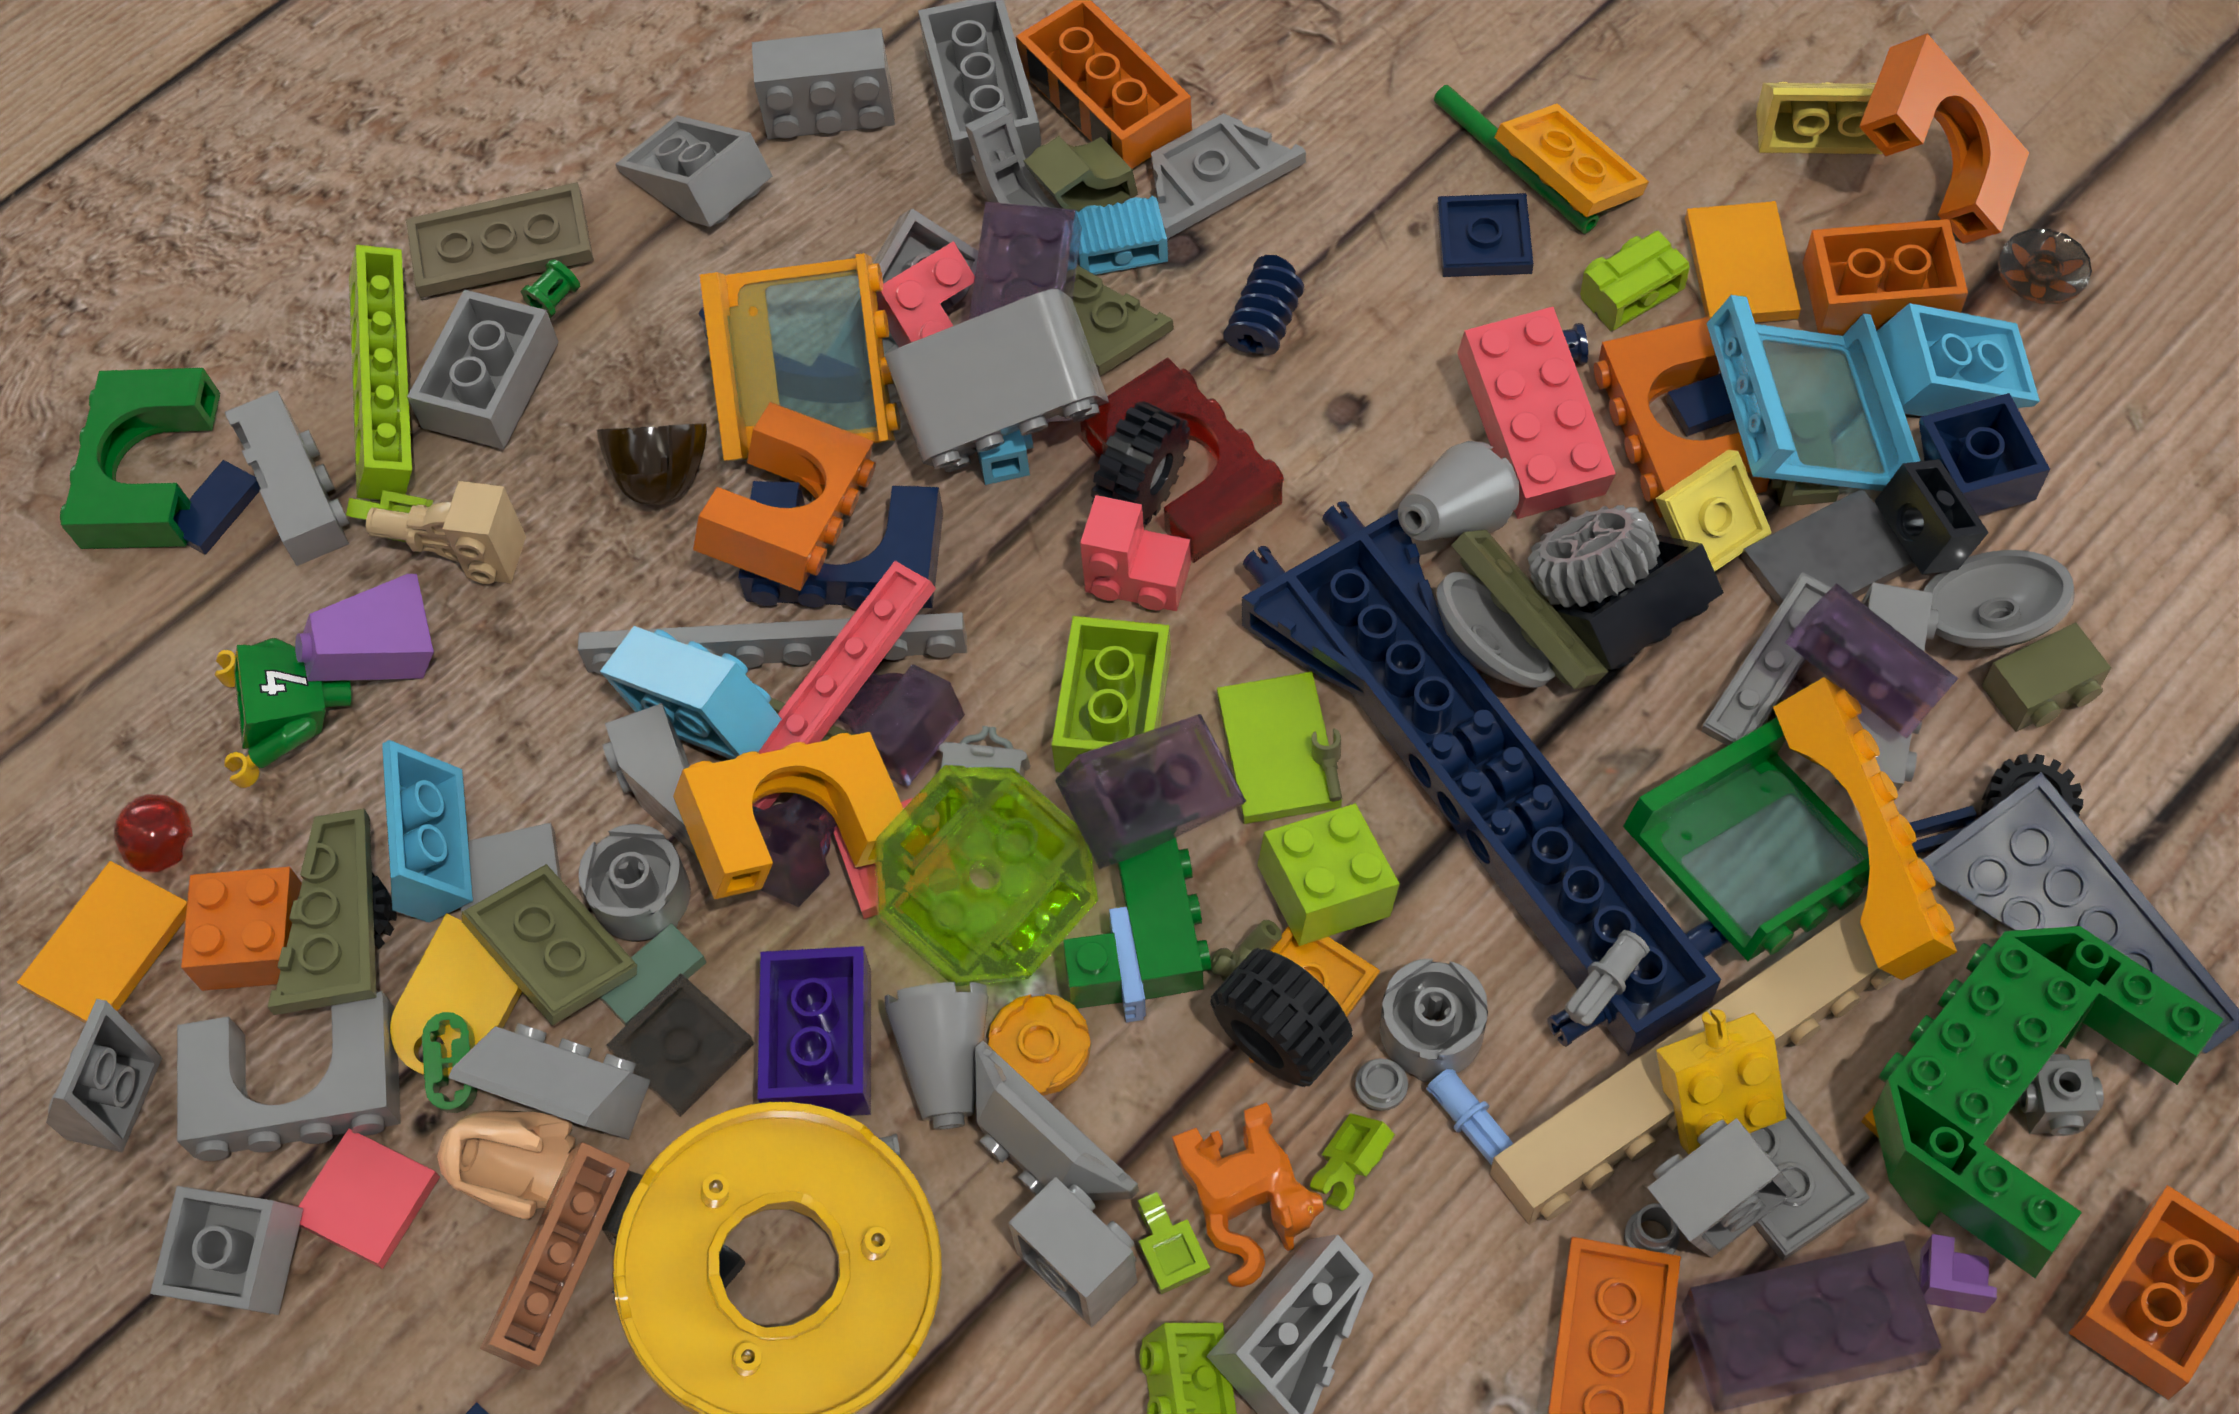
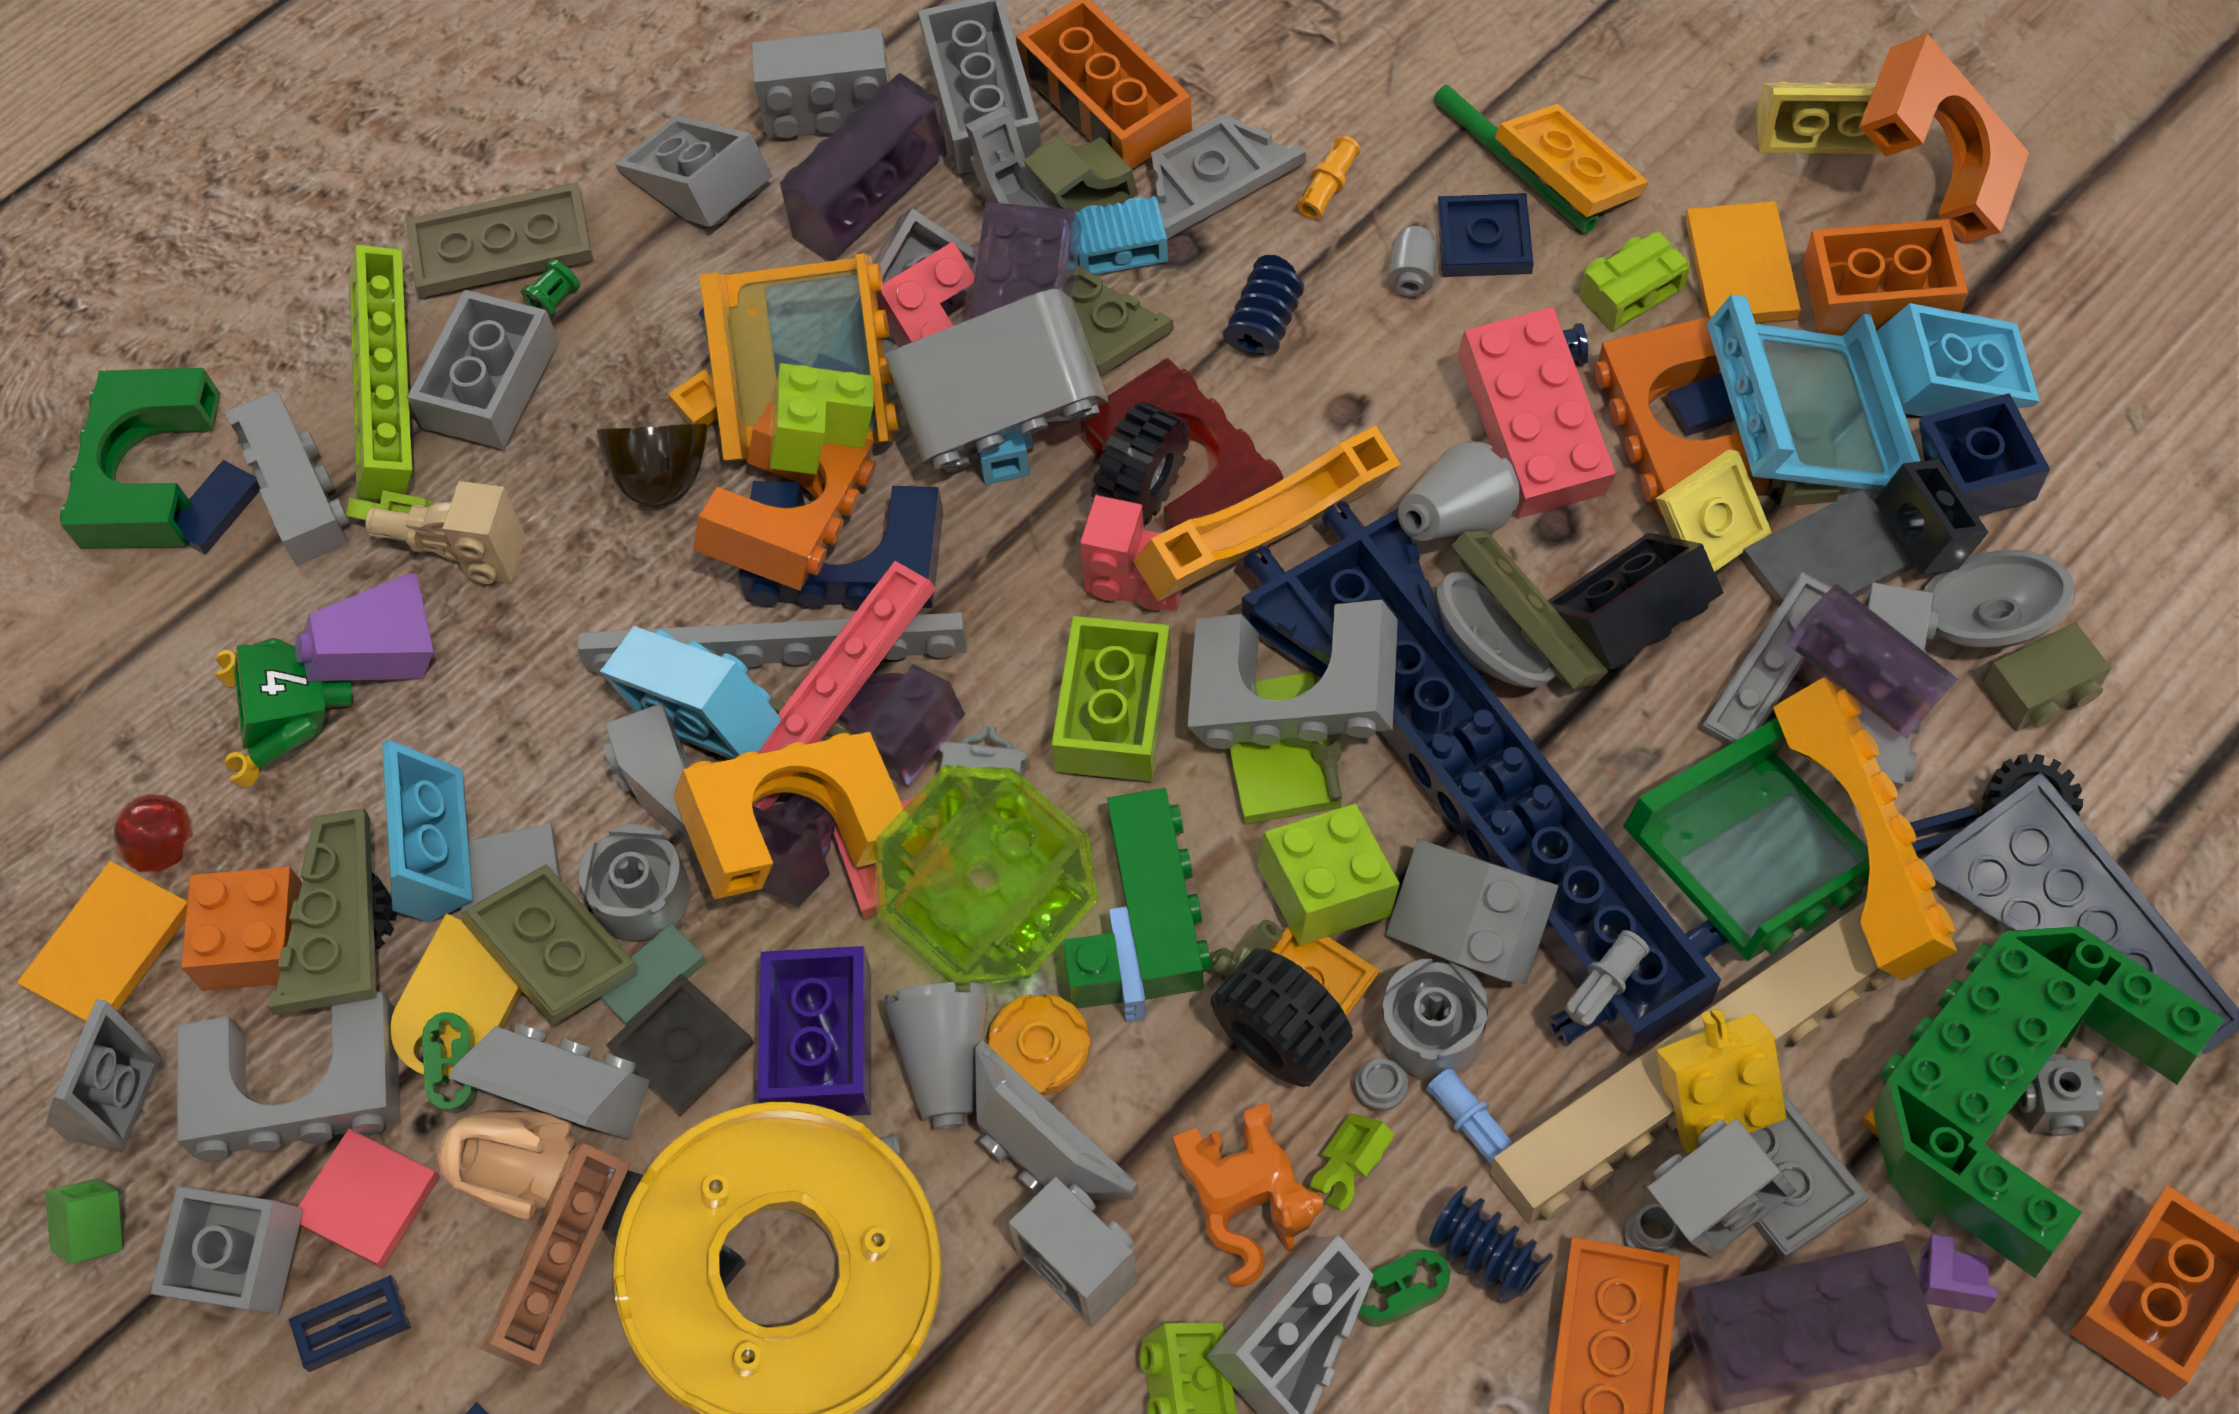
(84, 1220): none -> bright green panel
(396, 1324): none -> dark blue tile
(696, 399): none -> light orange plate
(815, 409): none -> lime brick
(864, 167): none -> brick
(1148, 789): slope -> none
(1171, 1249): lime plate -> none
(1224, 537): none -> light orange arch
(1328, 177): none -> light orange pin
(1349, 698): none -> light grey arch
(1406, 1299): none -> green beam
(1412, 261): none -> light grey brick
(1472, 911): none -> light grey slope
(1487, 1247): none -> dark blue piece
(1594, 556): light grey gear -> none
(2046, 252): clear smoke dish -> none

